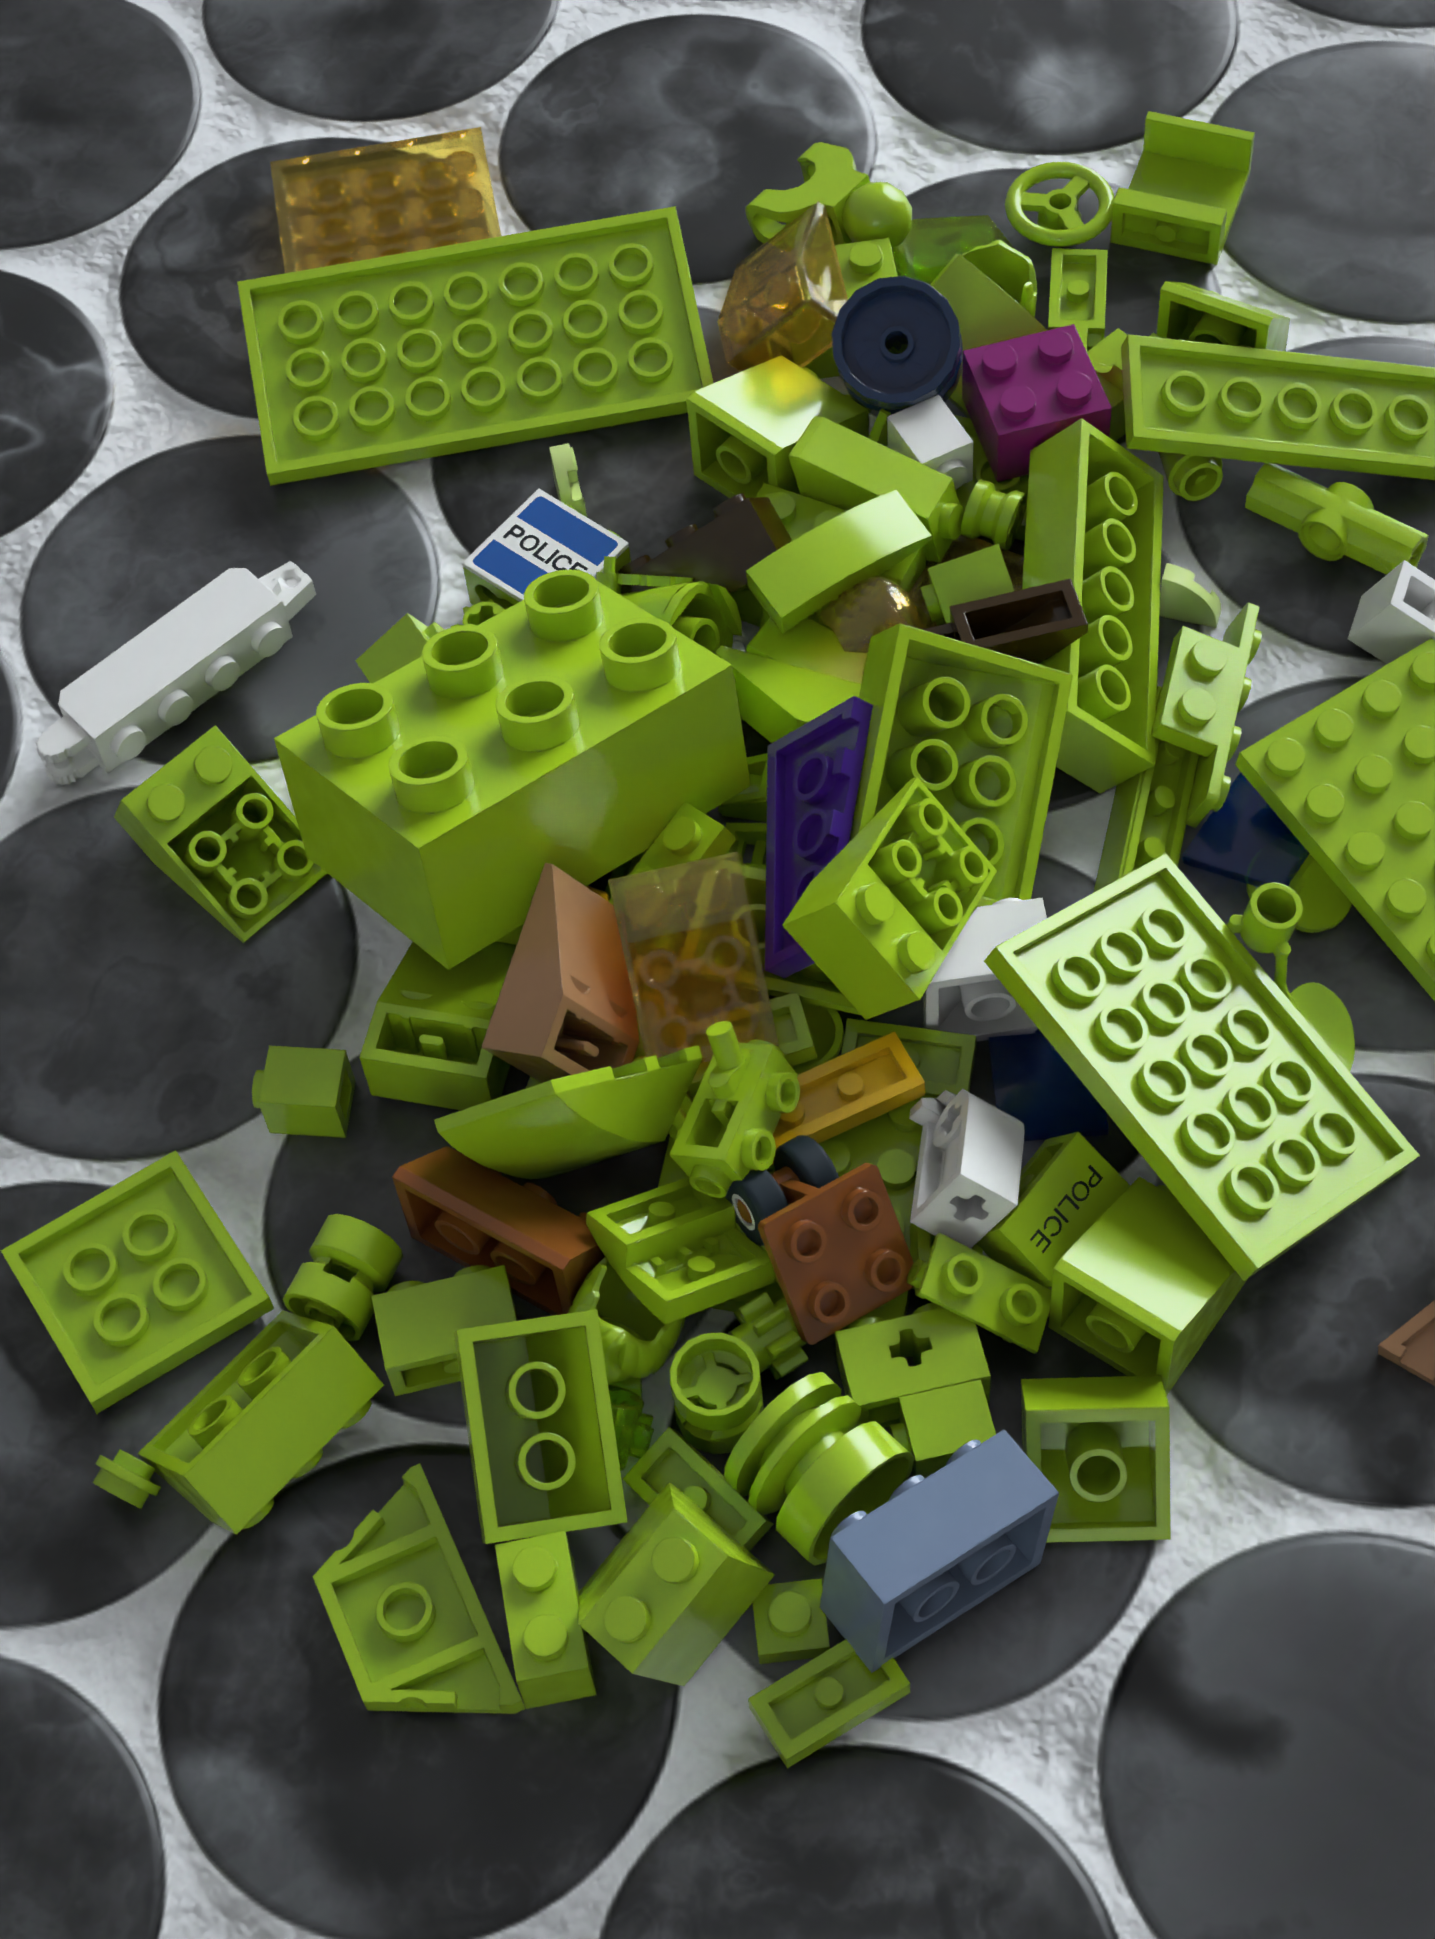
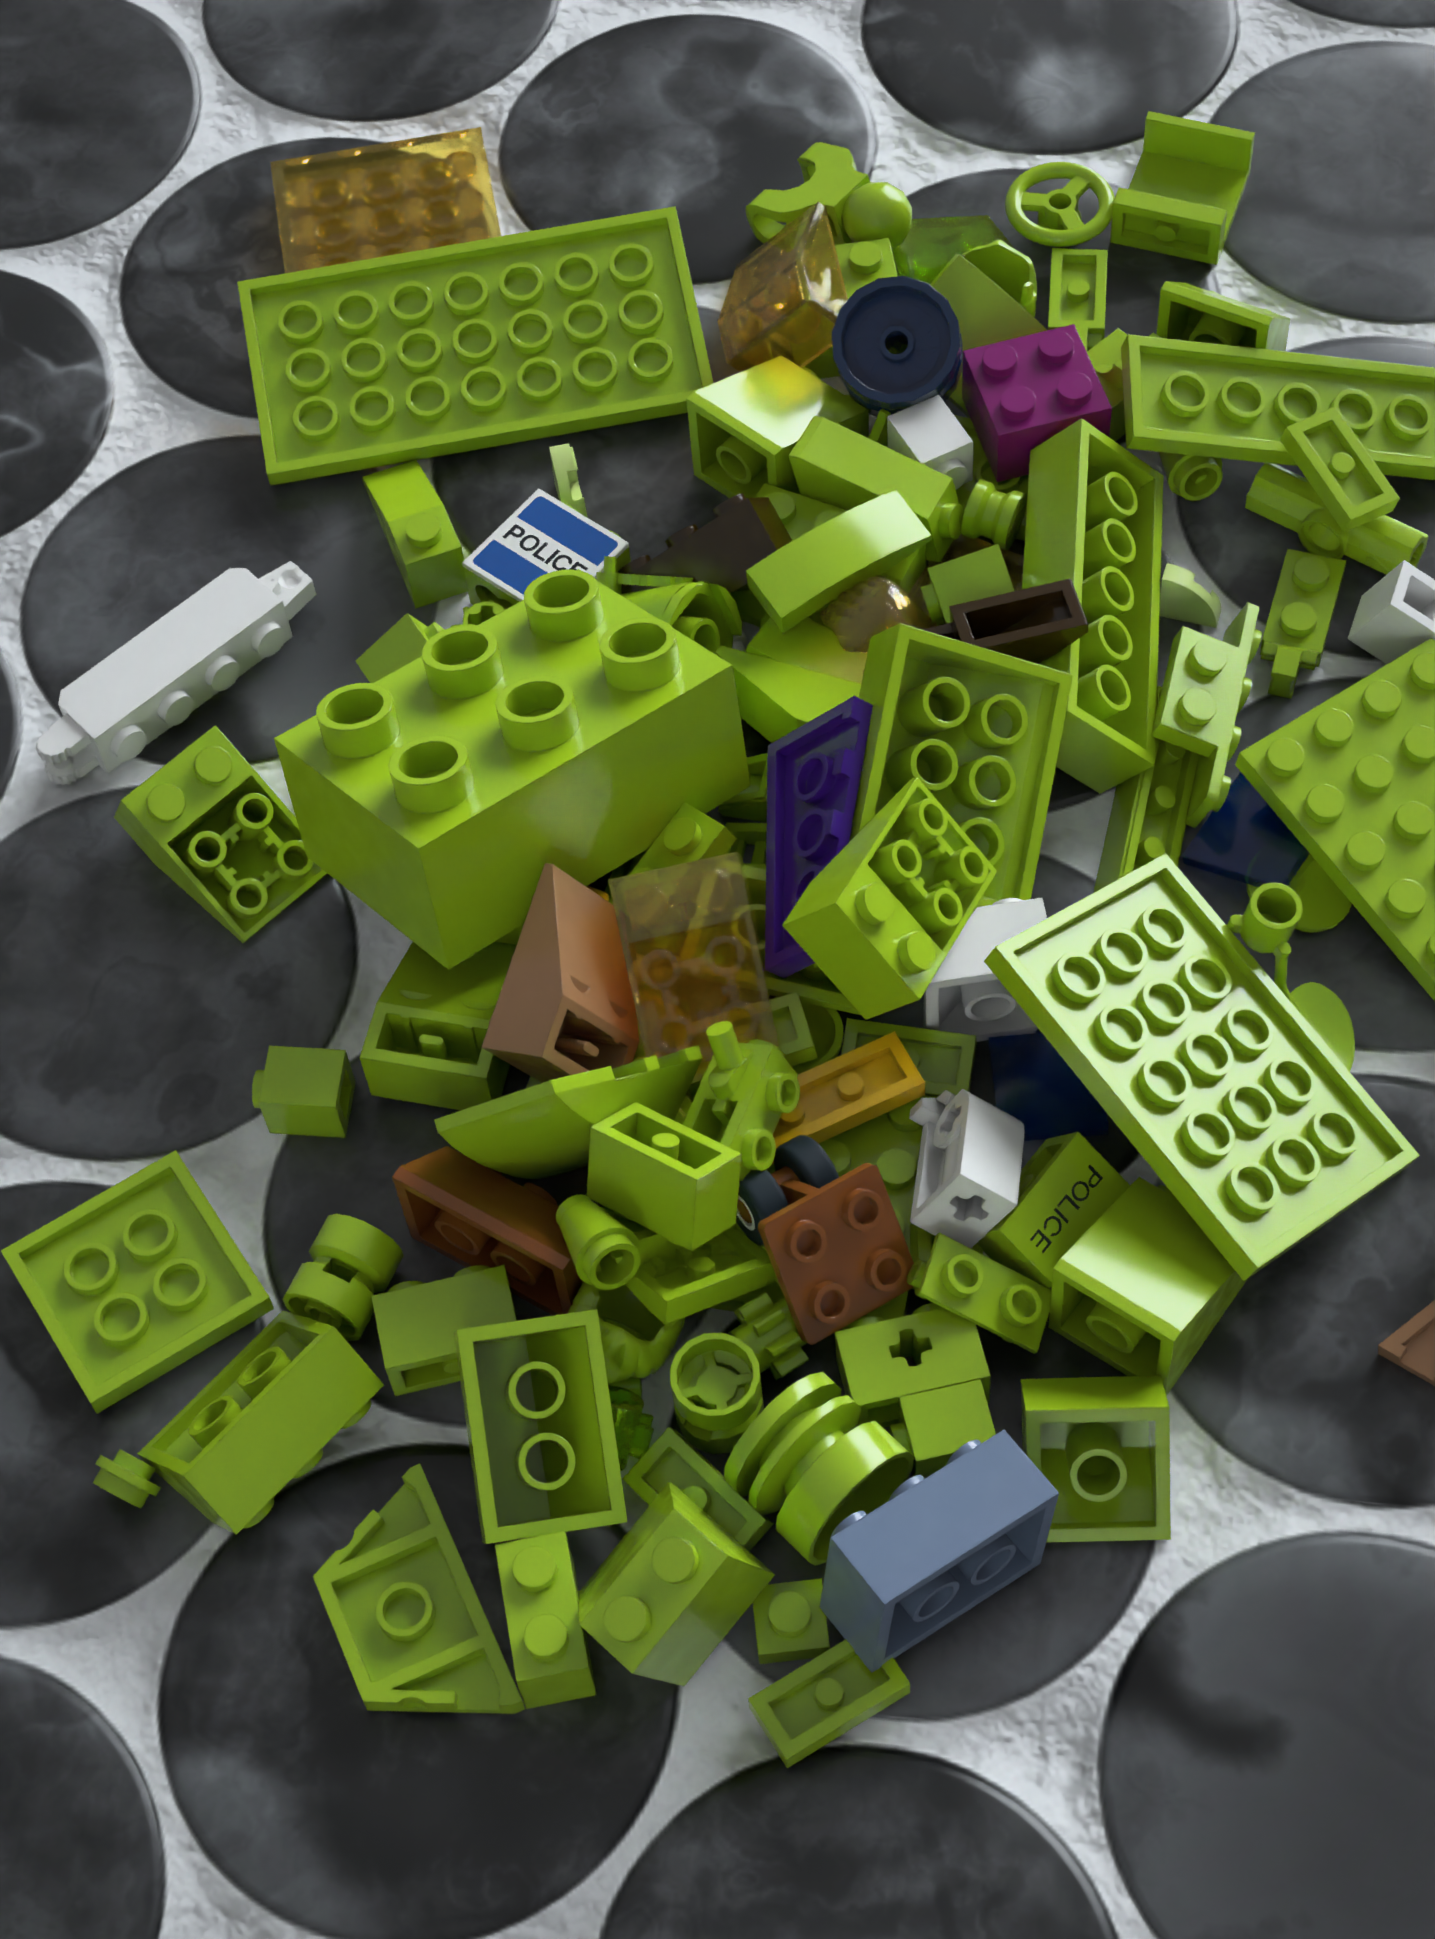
(418, 533): none -> lime slope
(599, 1245): none -> lime cone
(663, 1176): none -> lime brick
(1300, 617): none -> lime hinge
(1339, 469): none -> lime plate

